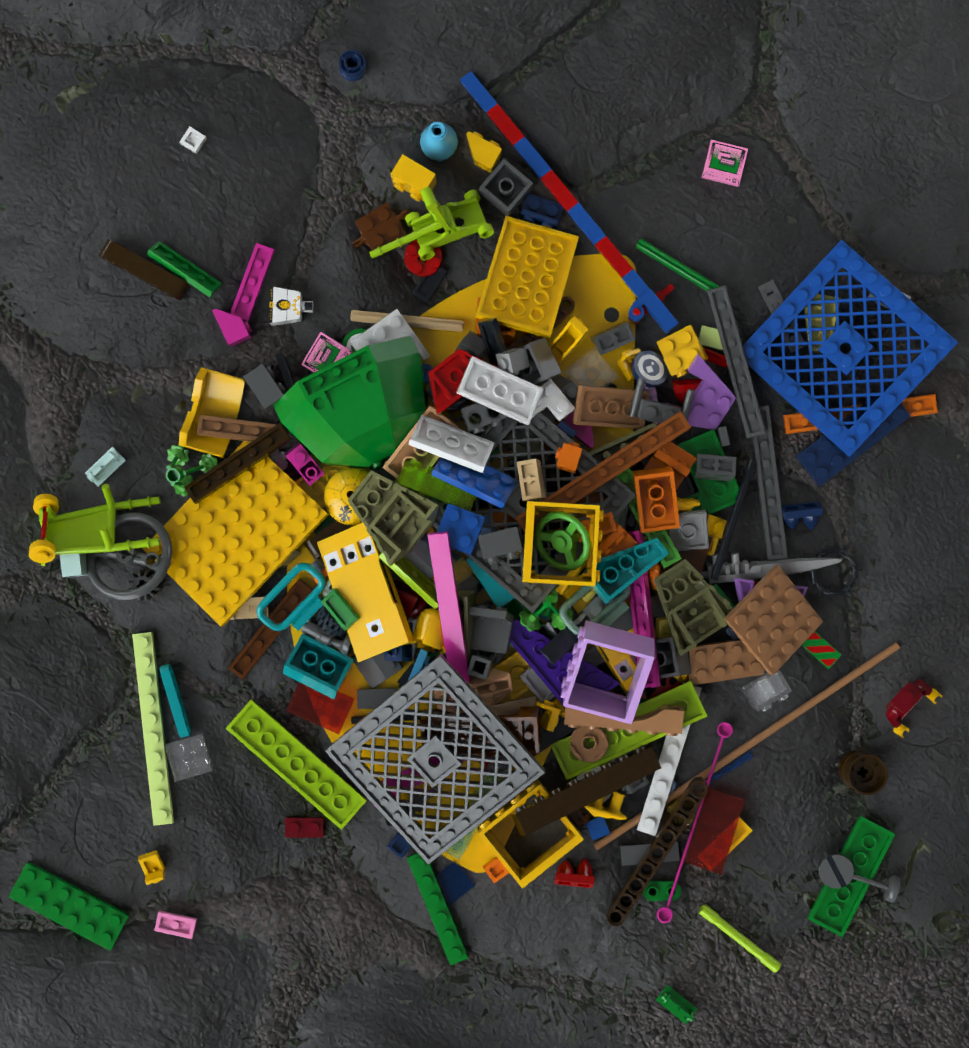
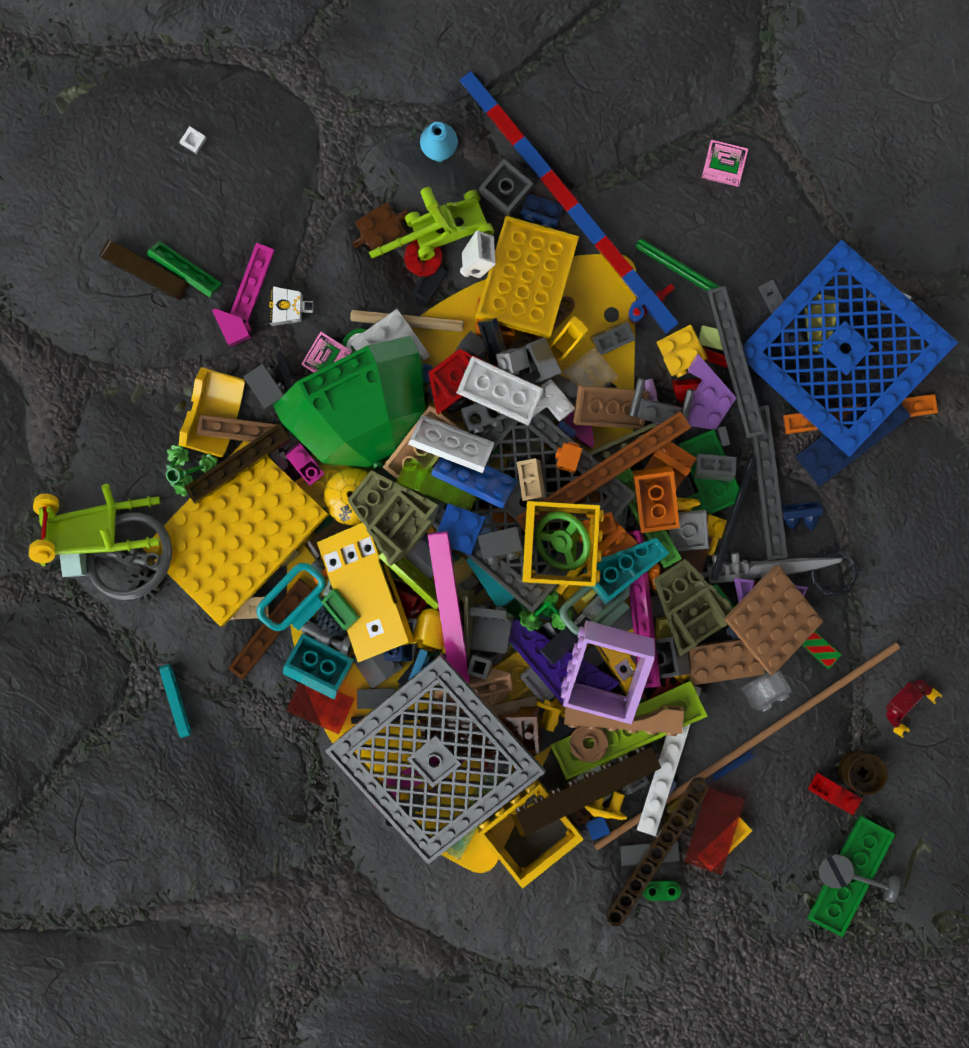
(69, 906): green plate -> none
(105, 466): light aqua hinge -> none
(152, 867): yellow bracket -> none
(153, 728): yellowish green plate -> none
(175, 924): bright pink plate -> none
(188, 757): clear plate -> none
(296, 764): lime plate -> none
(304, 827): dark red plate -> none
(350, 57): dark blue wheel -> none
(399, 845): dark blue tile -> none
(412, 177): yellow brick -> none
(438, 909): green plate -> none
(453, 883): clear blue piece -> none
(478, 255): none -> white torso
(484, 153): yellow slope -> none
(495, 869): orange plate -> none
(582, 878): red tile -> none
(625, 362): yellow bracket -> none
(650, 367): dark blue tile -> none
(665, 913): dark pink piece -> none
(677, 1004): green hinge -> none
(715, 919): lime piece -> none
(835, 793): none -> red bracket

